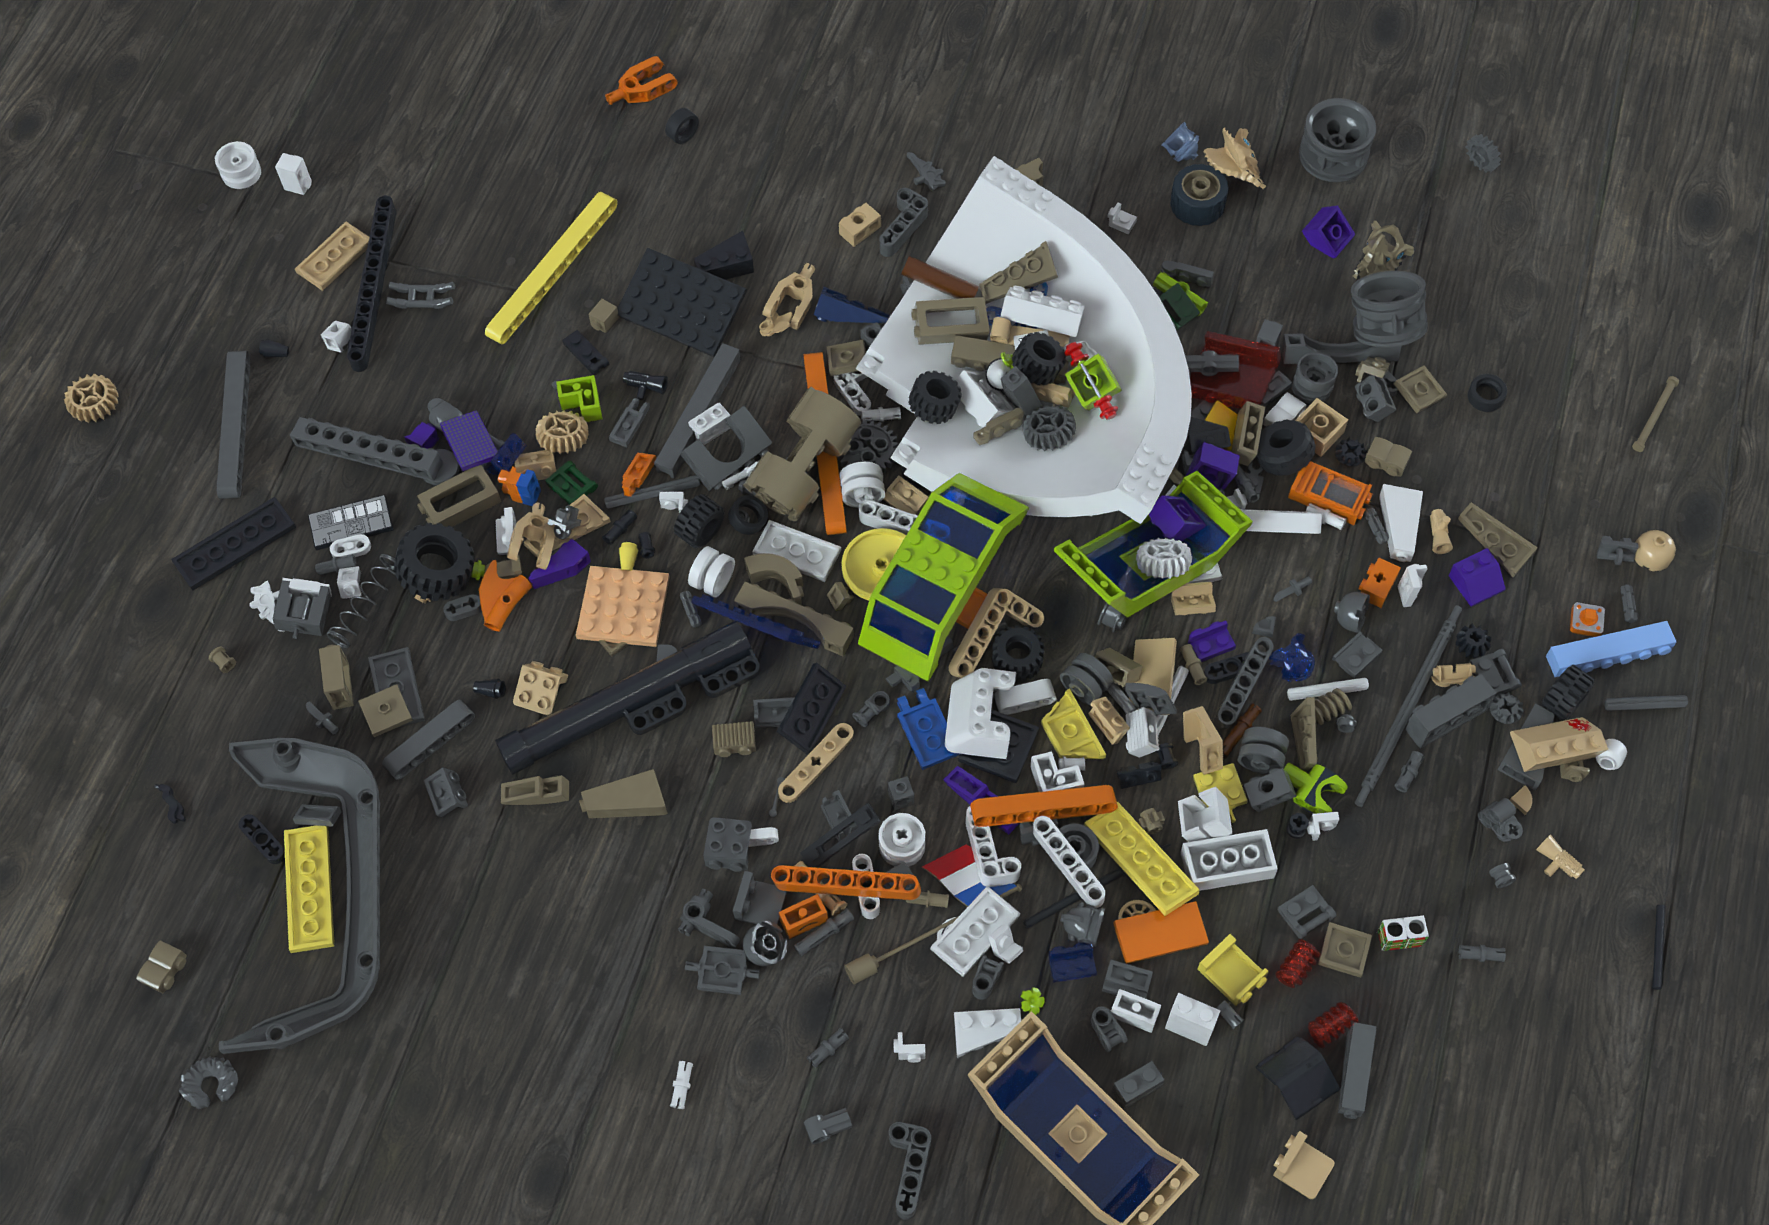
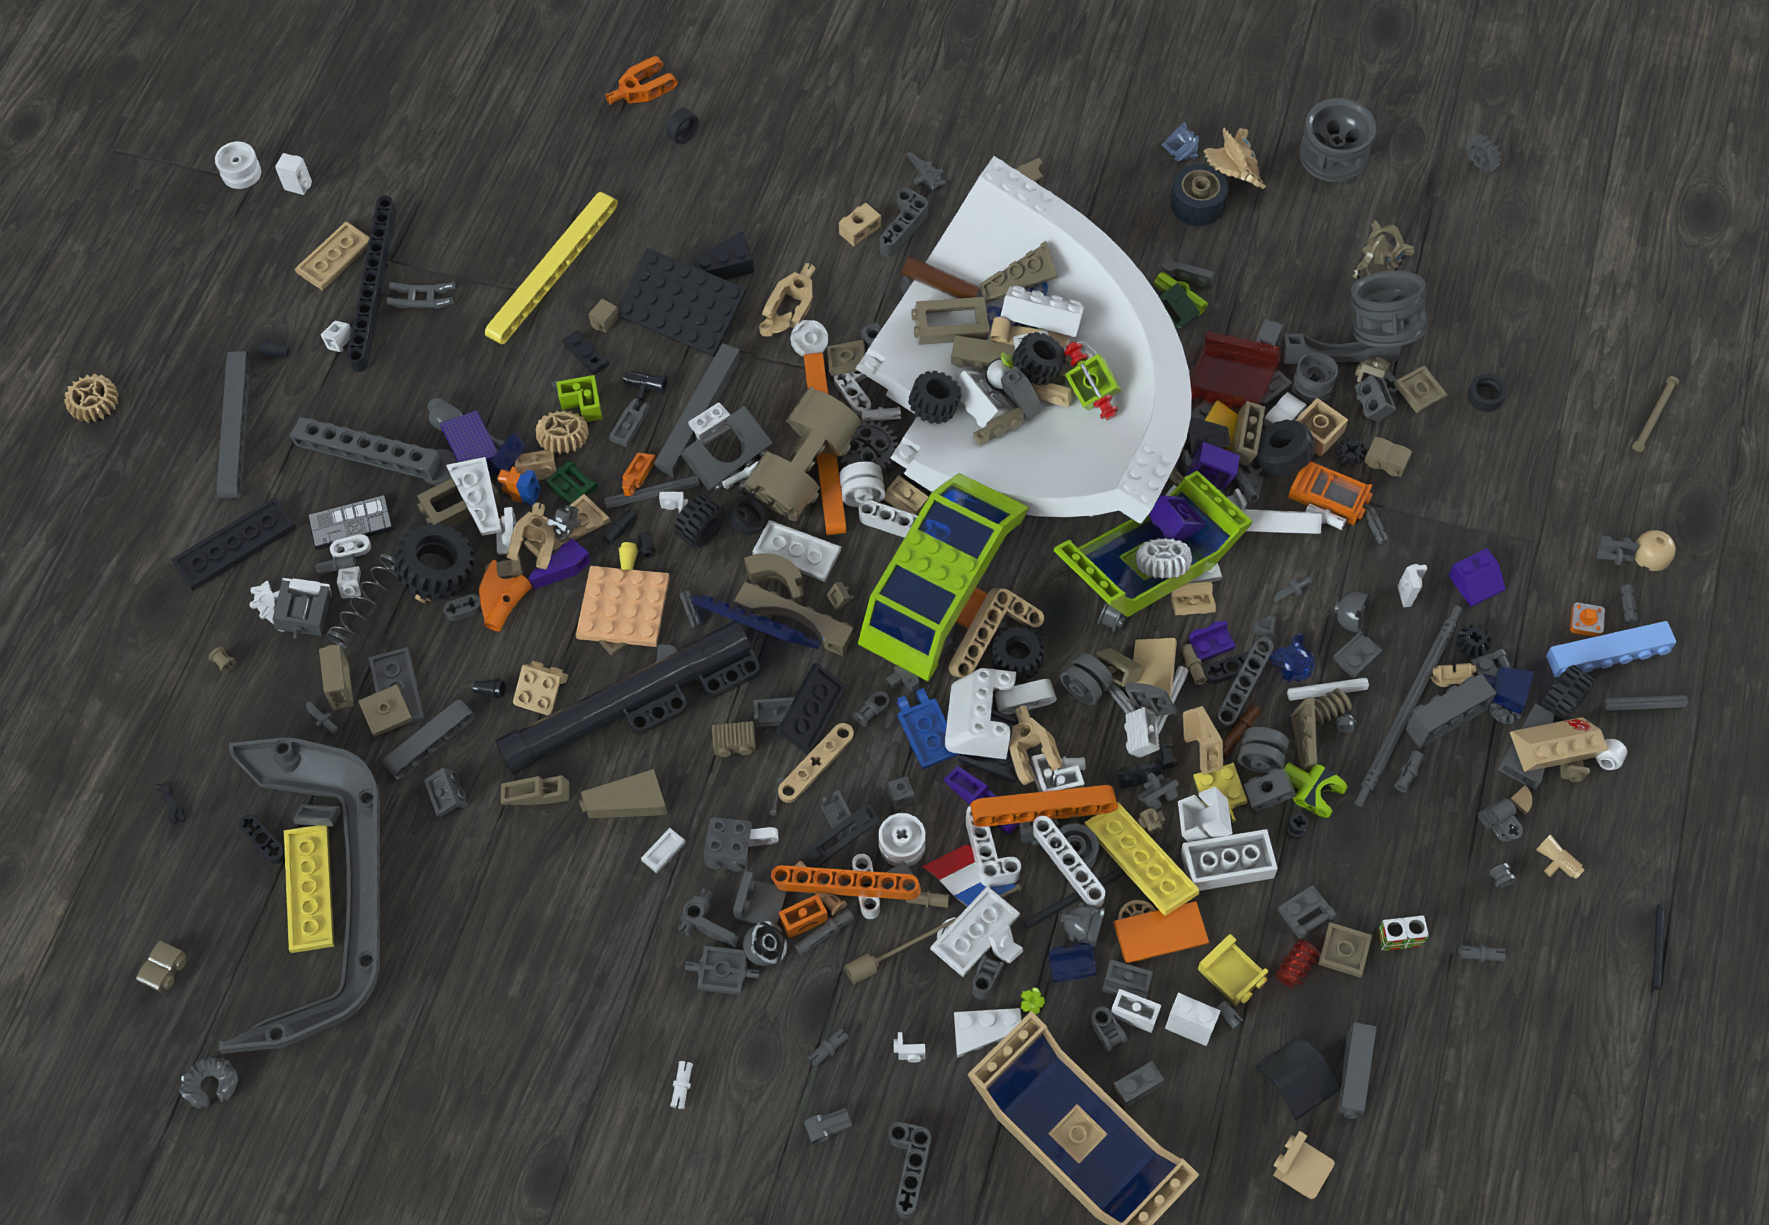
(423, 436): dark purple window -> none
(476, 490): none -> white wing
(478, 570): lime plate -> none
(663, 850): none -> white tile
(711, 571): white wheel -> none
(809, 337): none -> white tile
(836, 308): dark blue wedge -> none
(868, 558): light yellow dish -> none
(1027, 735): none -> tan piece
(1049, 427): dark grey gear -> none
(1071, 731): light yellow wing -> none
(1108, 720): tan bracket -> none
(1121, 220): white bracket -> none
(1156, 787): none -> dark grey hips
(1210, 363): dark grey piece -> none
(1322, 821): white bracket -> none
(1329, 231): dark purple slope -> none
(1331, 1022): clear red piece -> none
(1381, 572): orange brick -> none
(1401, 519): white slope -> none
(1439, 527): tan piece -> none
(1504, 544): dark tan wing -> none
(1511, 687): none -> clear blue torso

